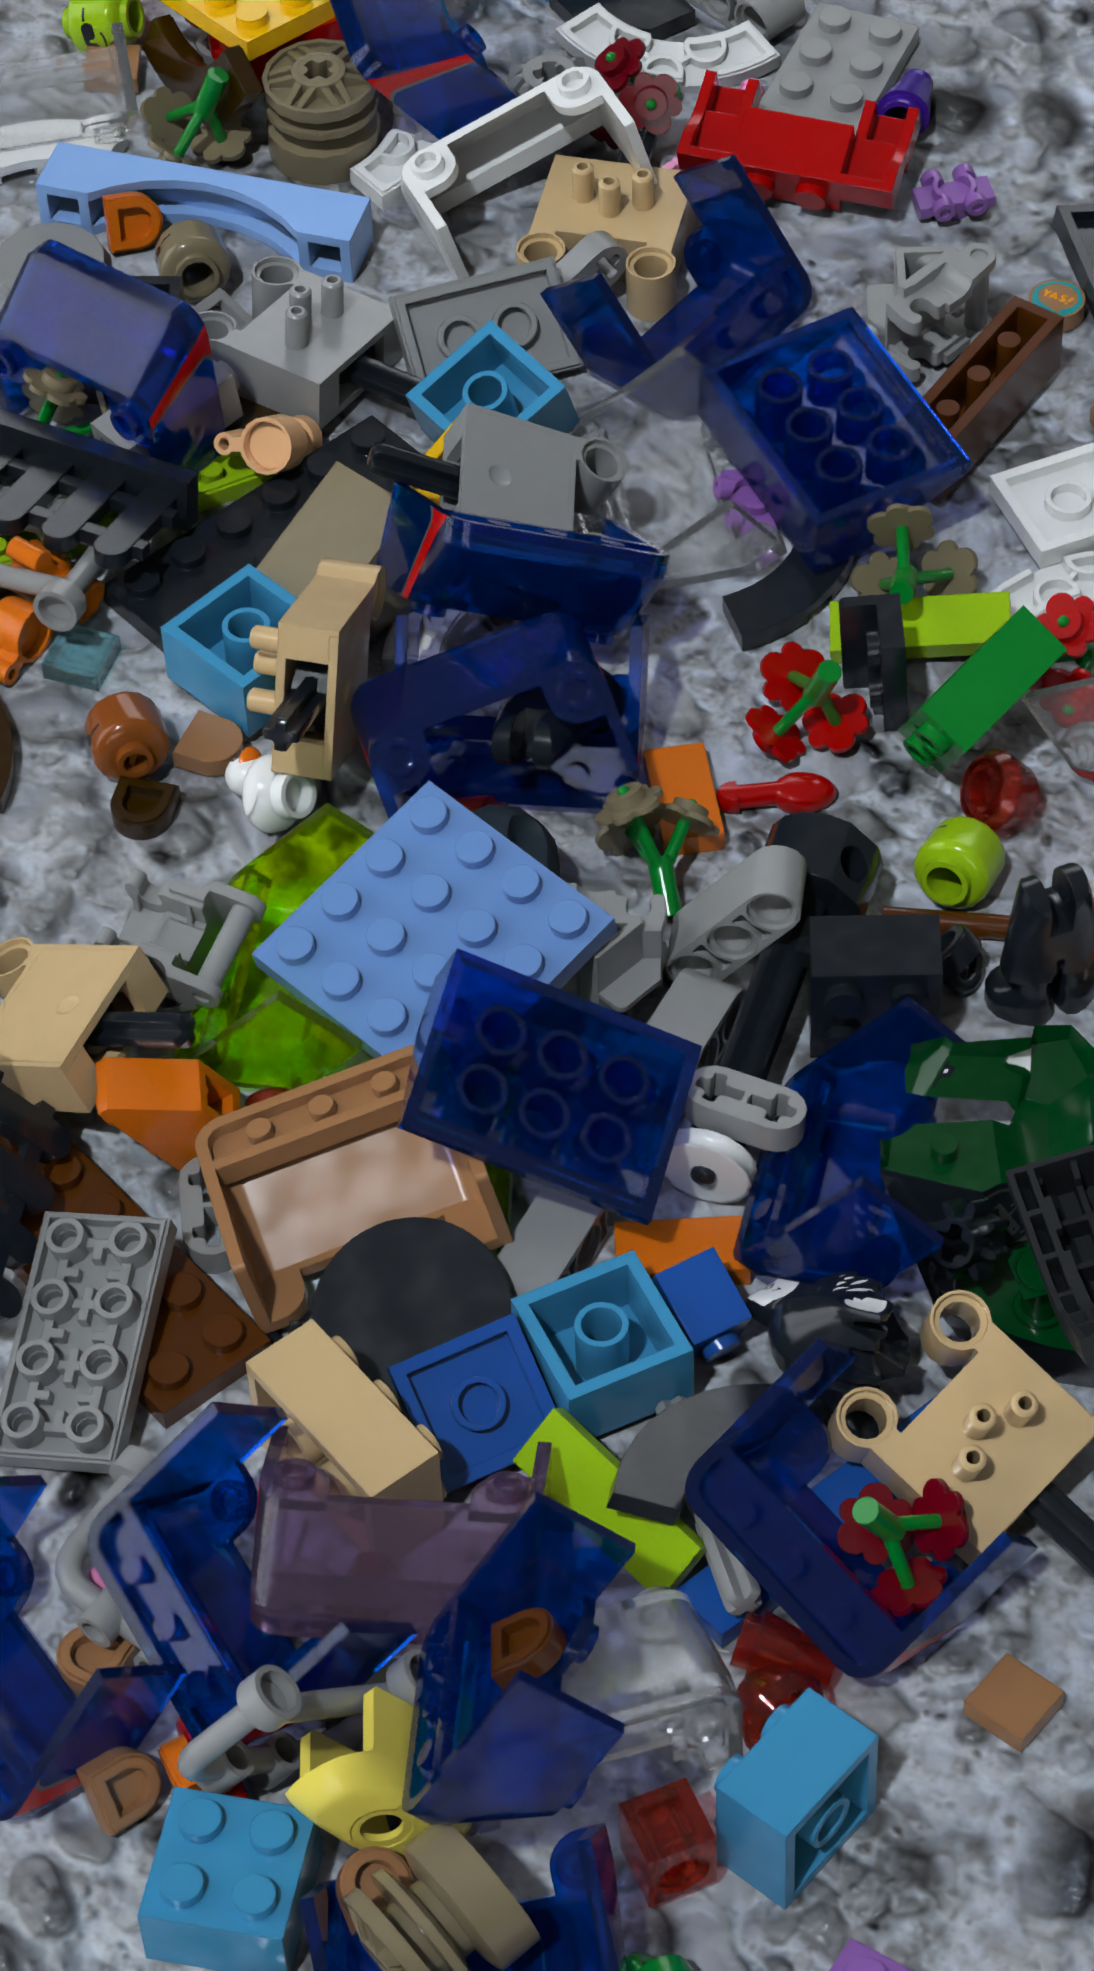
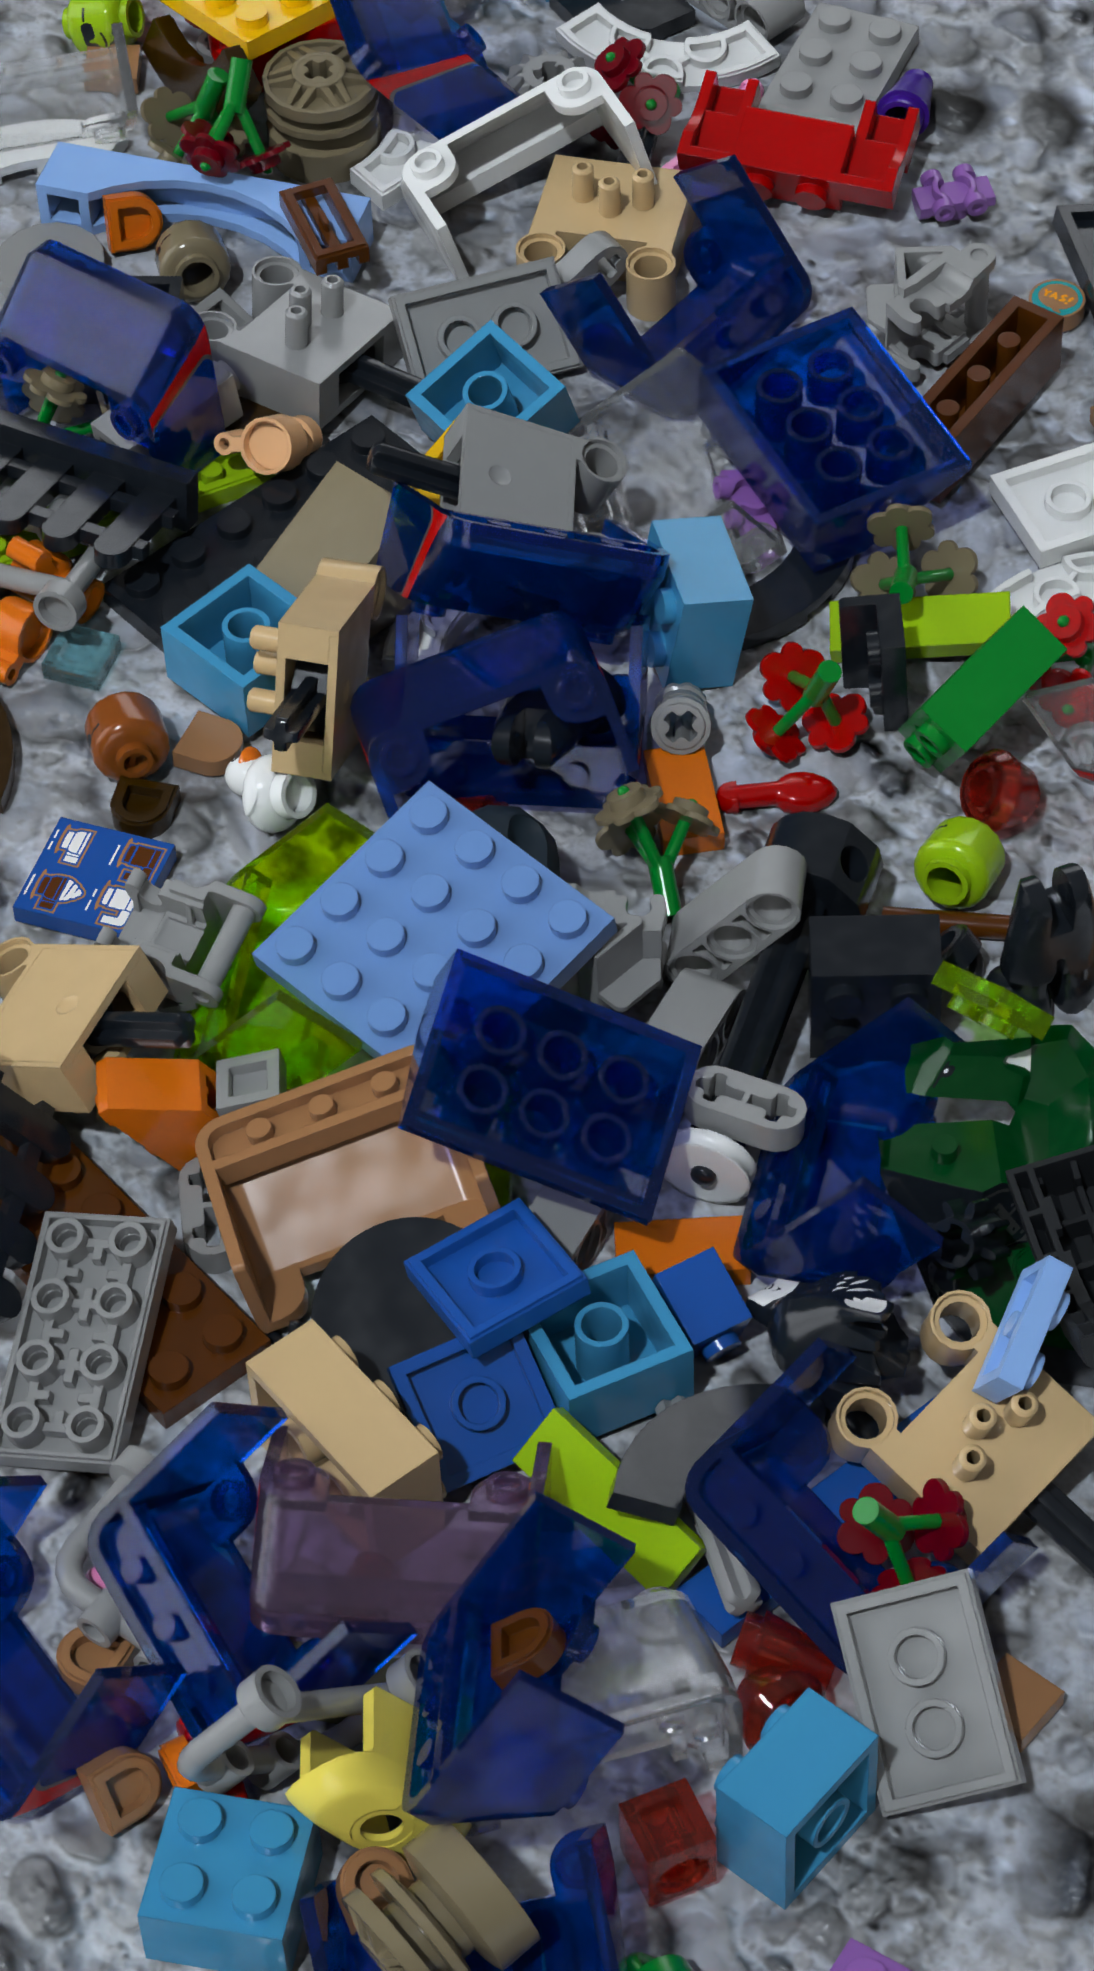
(84, 875): none -> blue tile
(212, 147): none -> plant
(249, 1079): none -> light grey plate
(334, 252): none -> reddish brown tile
(497, 1277): none -> blue tile
(682, 736): none -> light grey bush
(700, 606): none -> dark azure brick
(929, 1691): none -> light grey tile
(990, 1003): none -> clear neon green plate
(1033, 1309): none -> light blue plate

